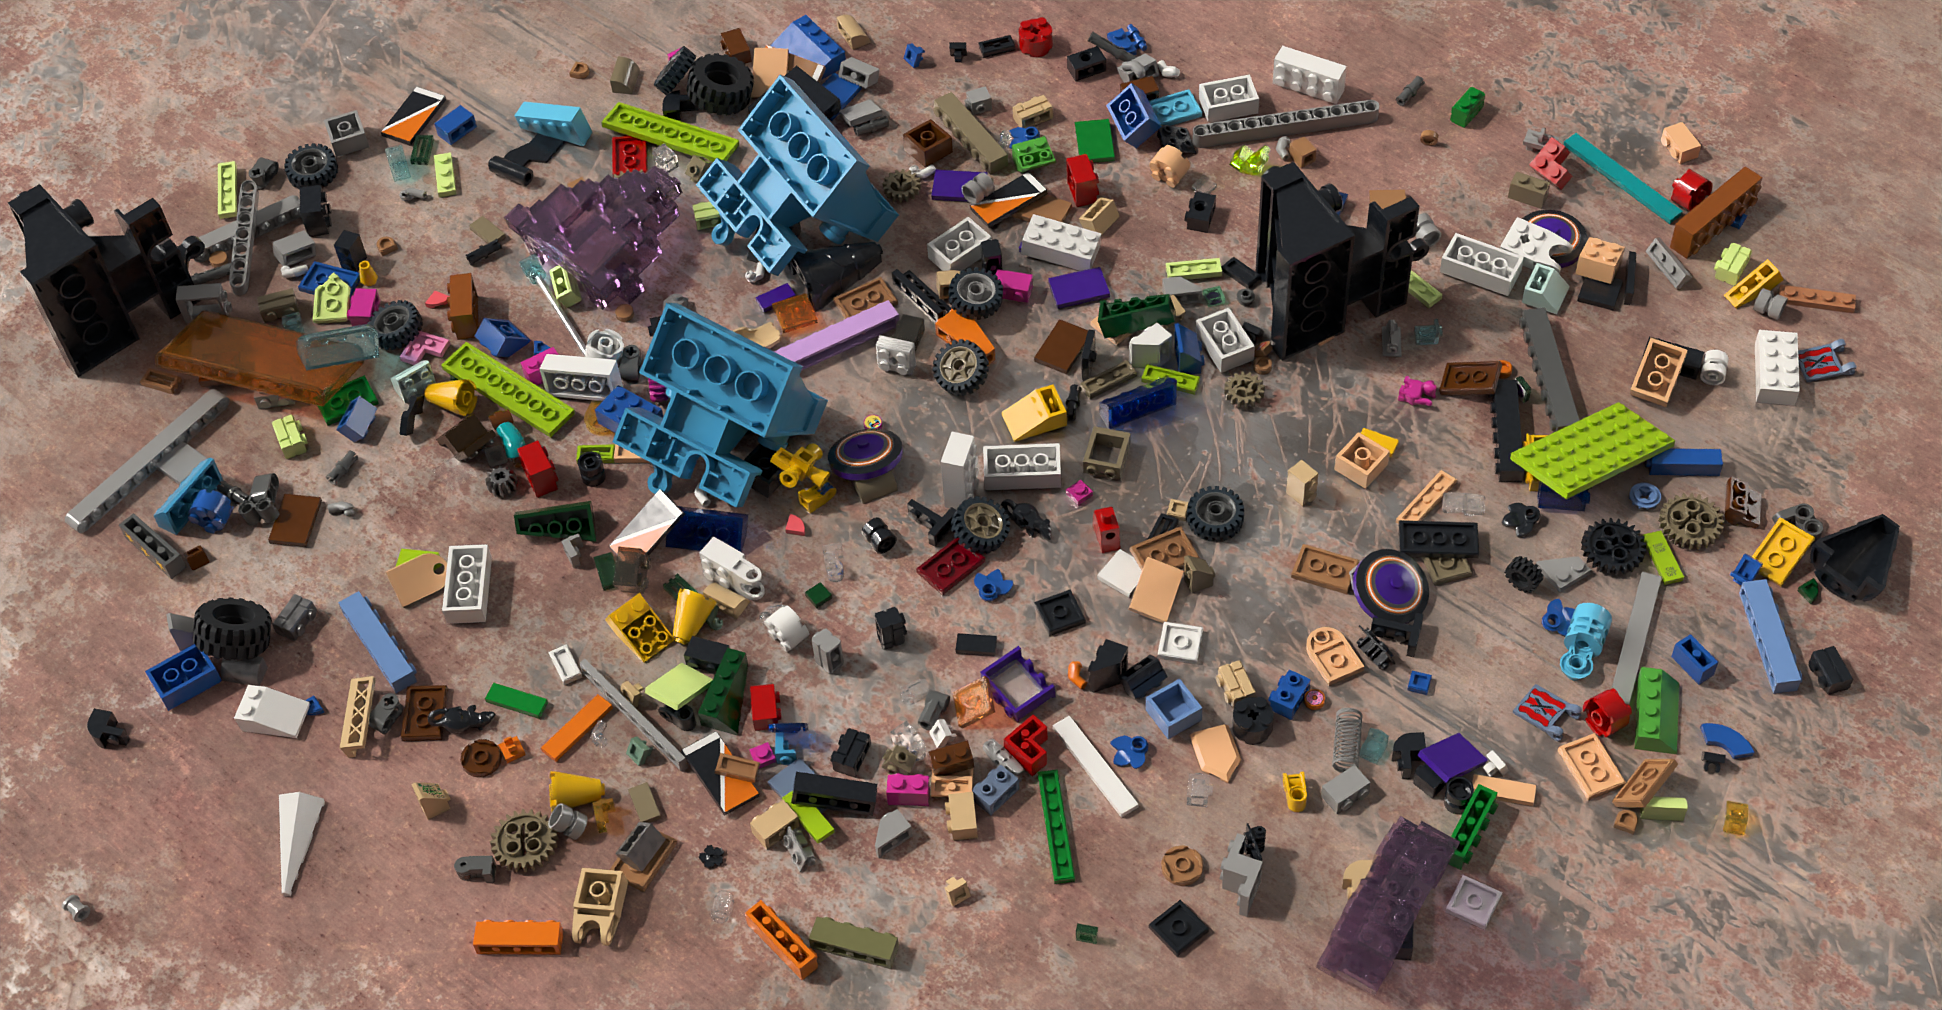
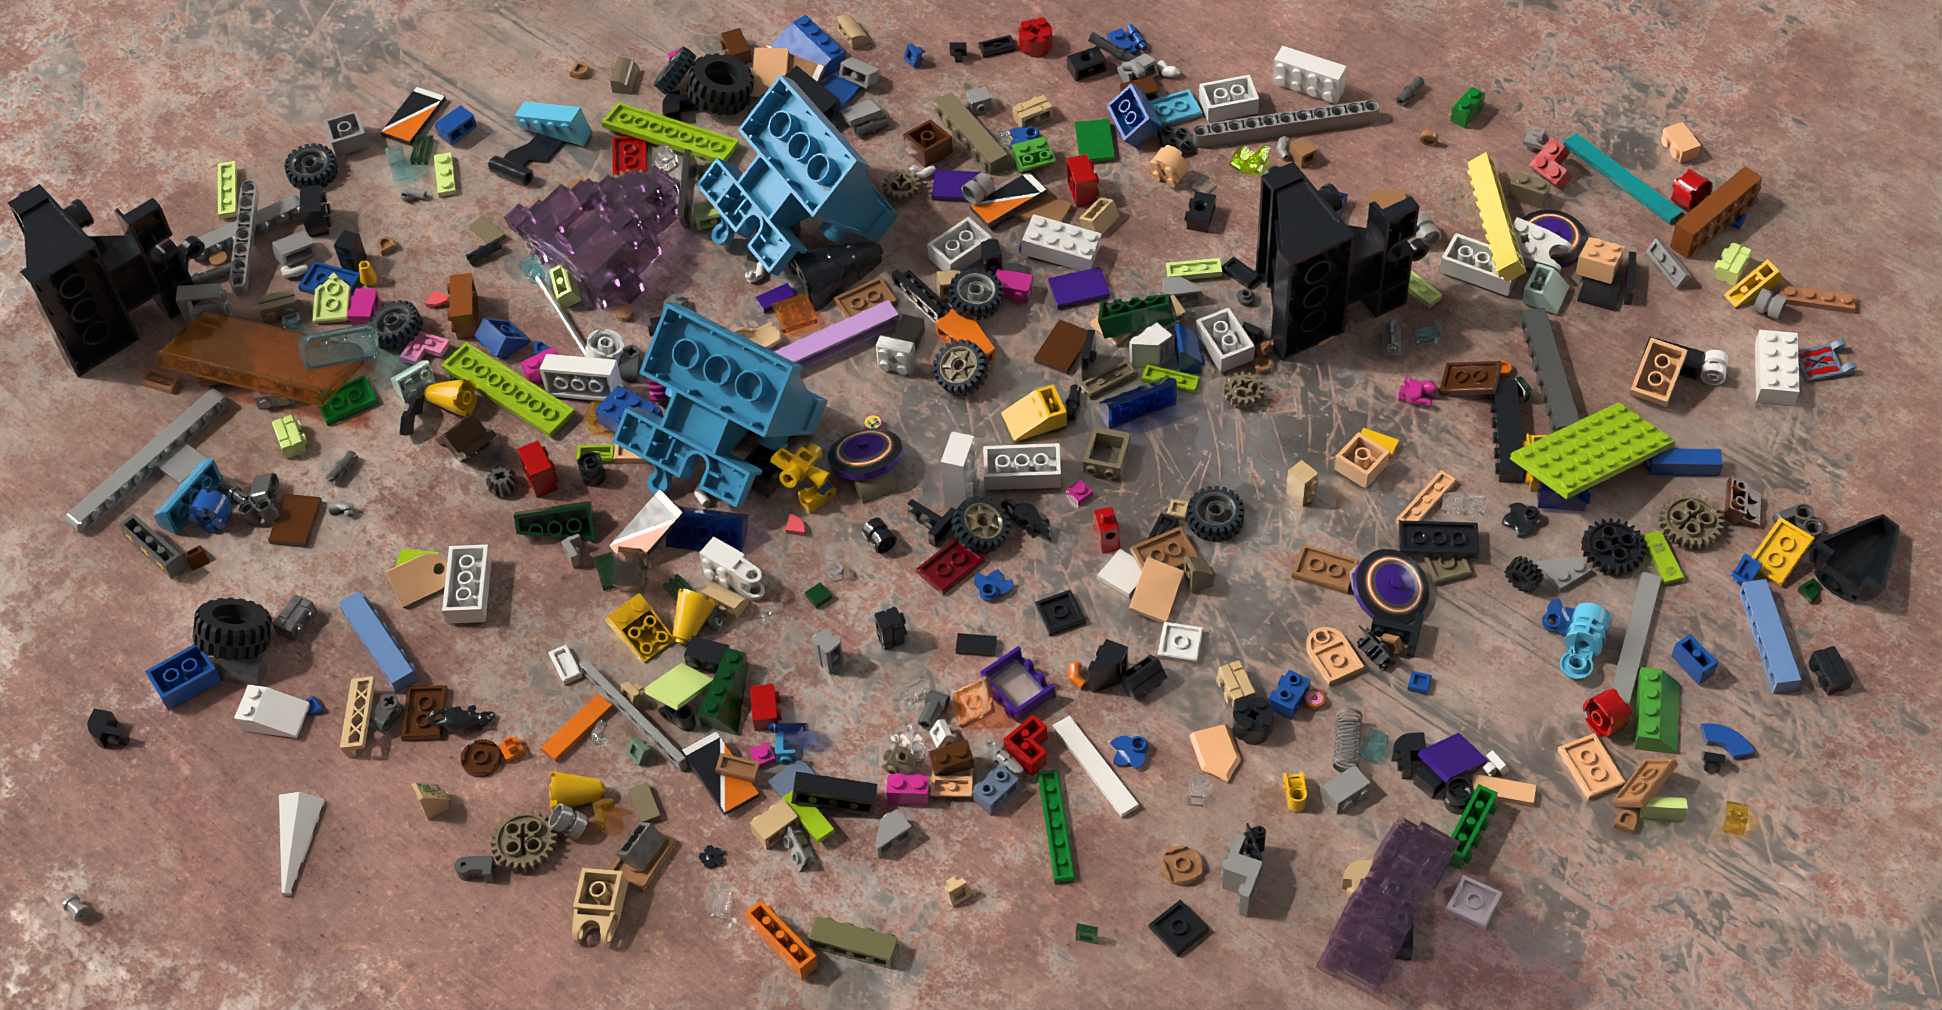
(181, 630): light grey slope -> none
(263, 172): dark grey piece -> none
(357, 419): brick -> none
(511, 437): teal piece -> none
(516, 700): green tile -> none
(518, 937): orange brick -> none
(686, 189): none -> black tile
(786, 627): white brick -> none
(851, 752): black brick -> none
(962, 815): tan brick -> none
(1173, 708): medium blue piece -> none
(1213, 296): clear green tile -> none
(1393, 643): none -> medium nougat tile
(1496, 218): none -> light yellow brick
(1544, 710): sand blue flag -> none
(1645, 489): medium blue gear -> none

